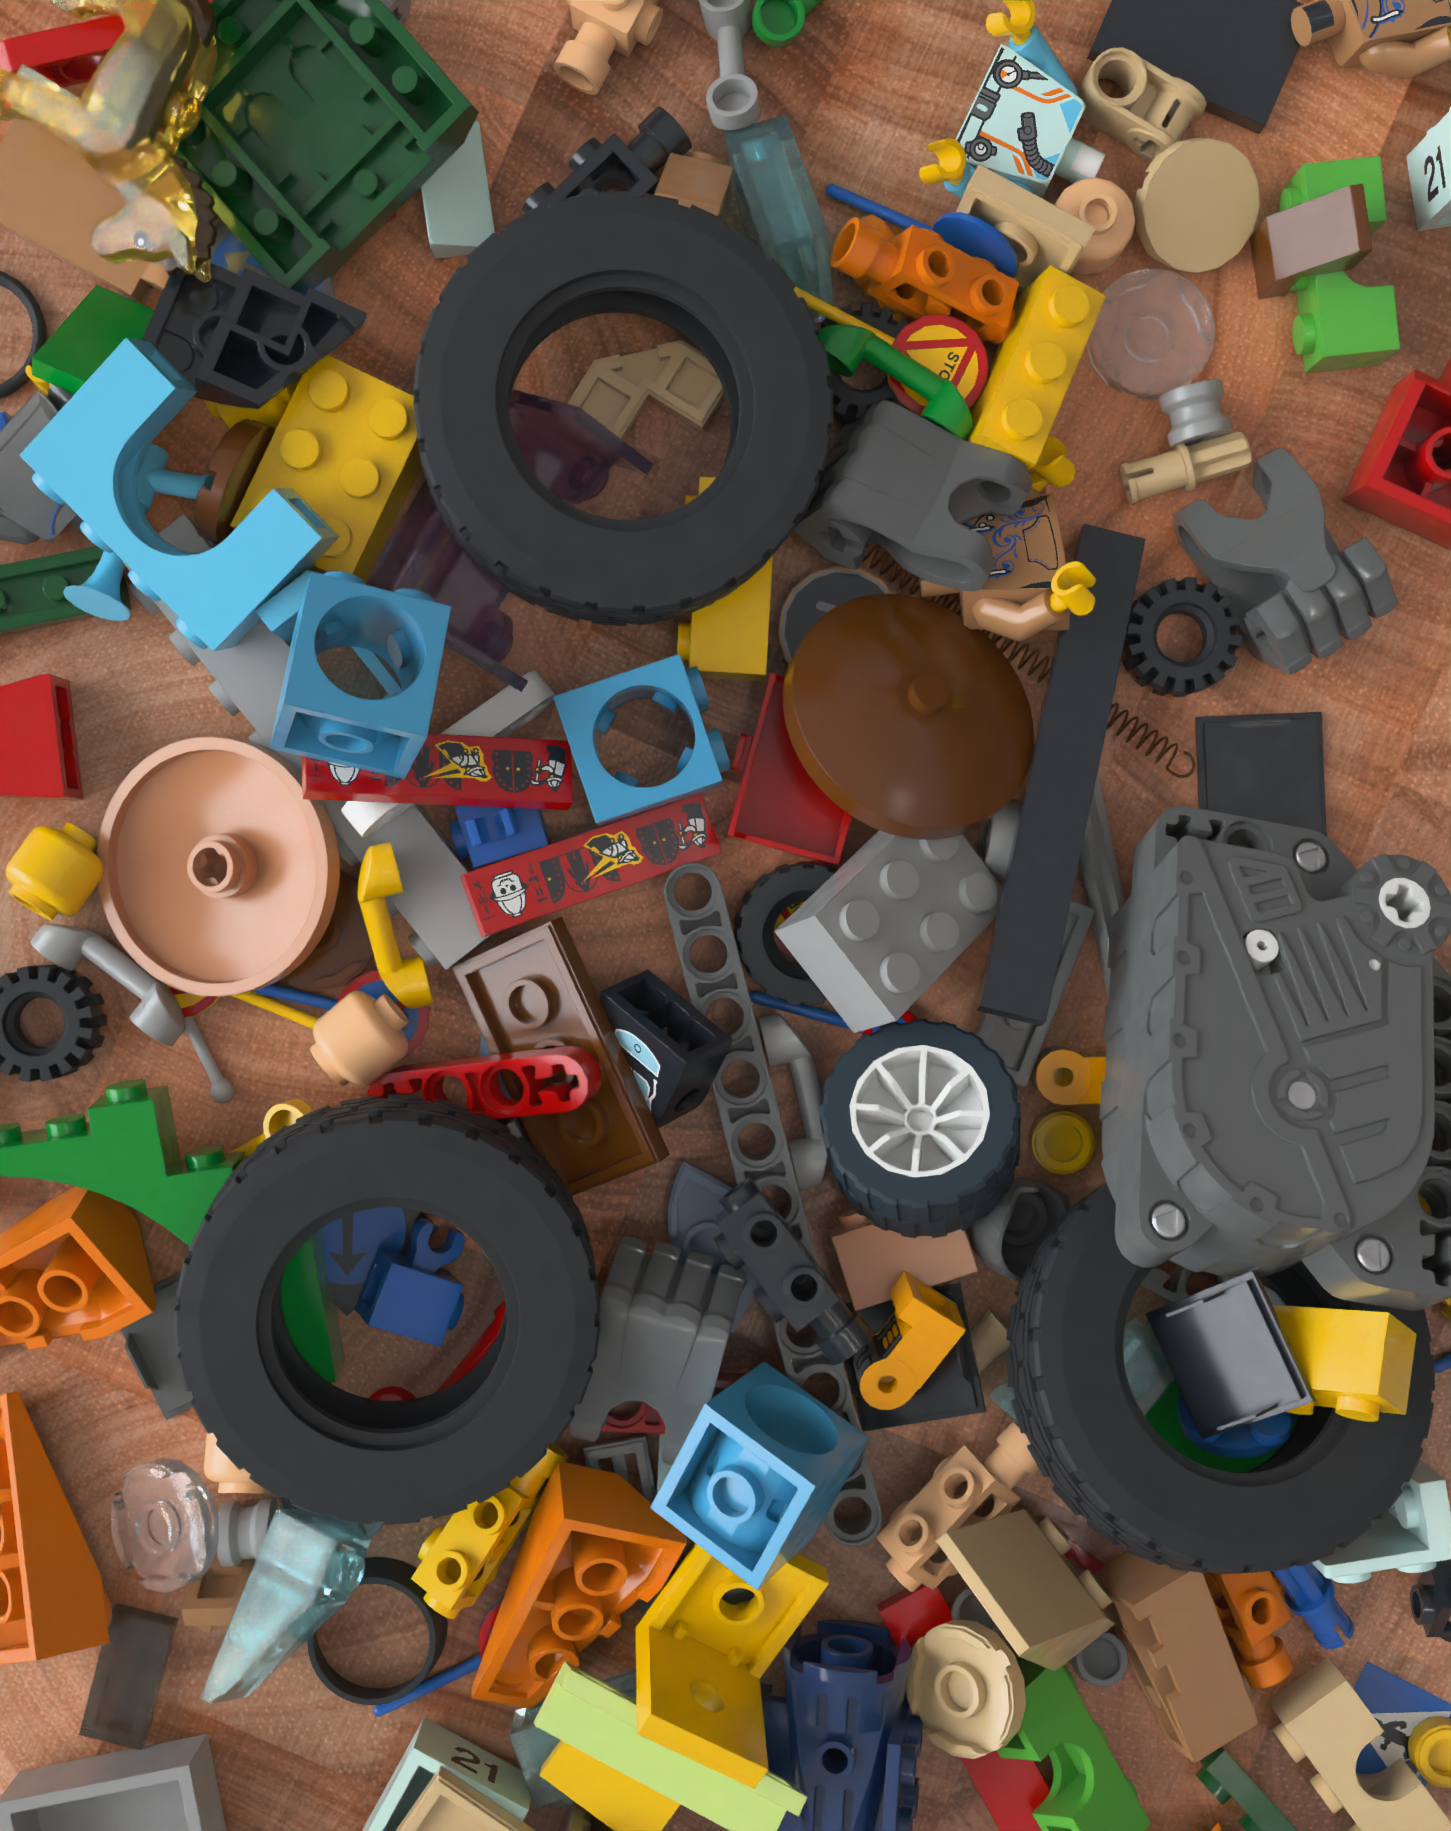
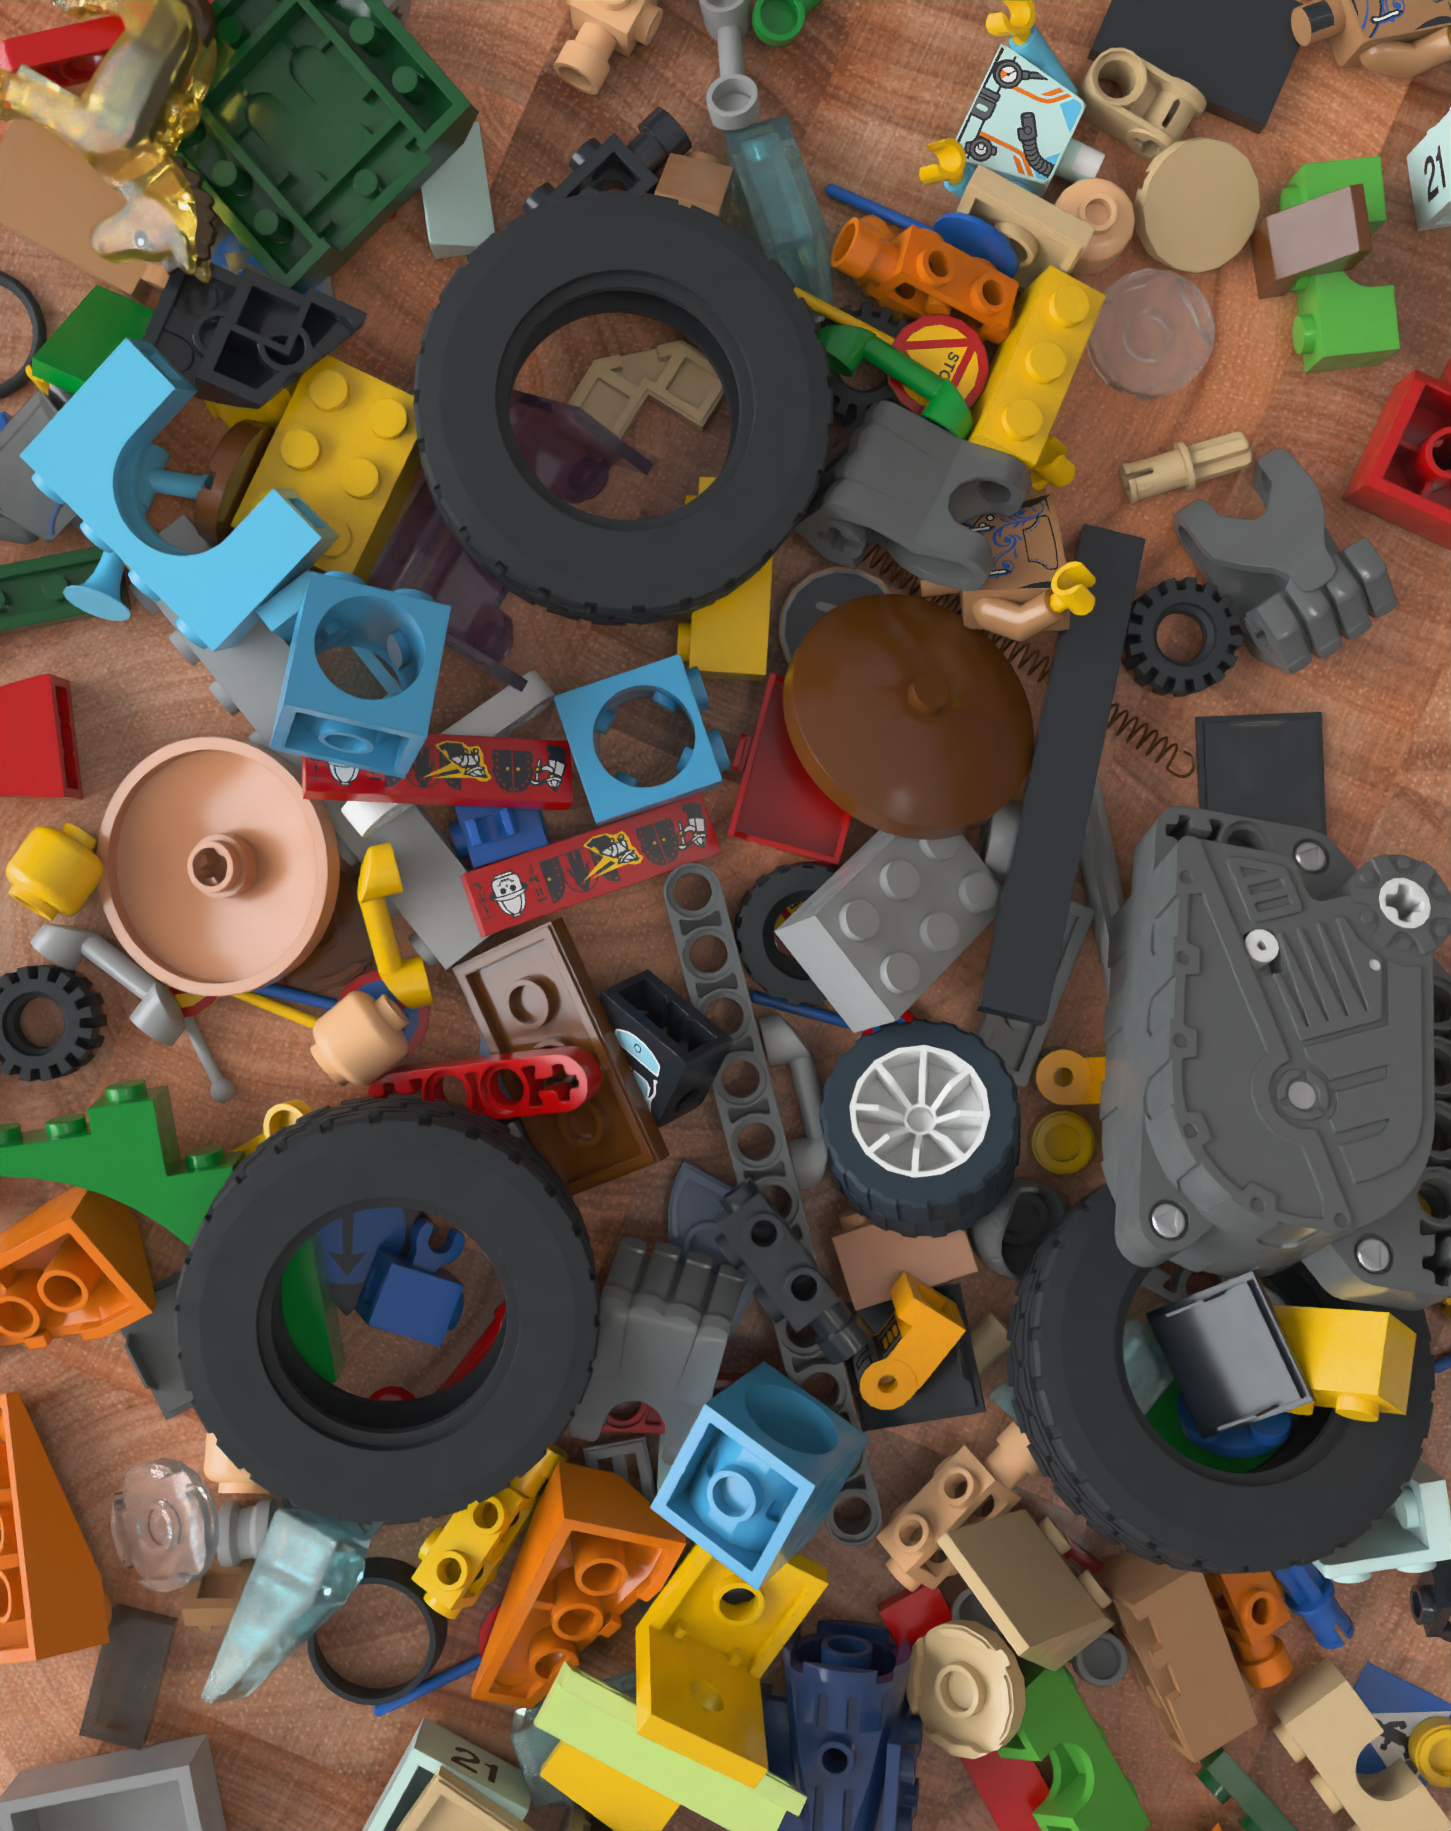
(1195, 413): light grey wheel -> none

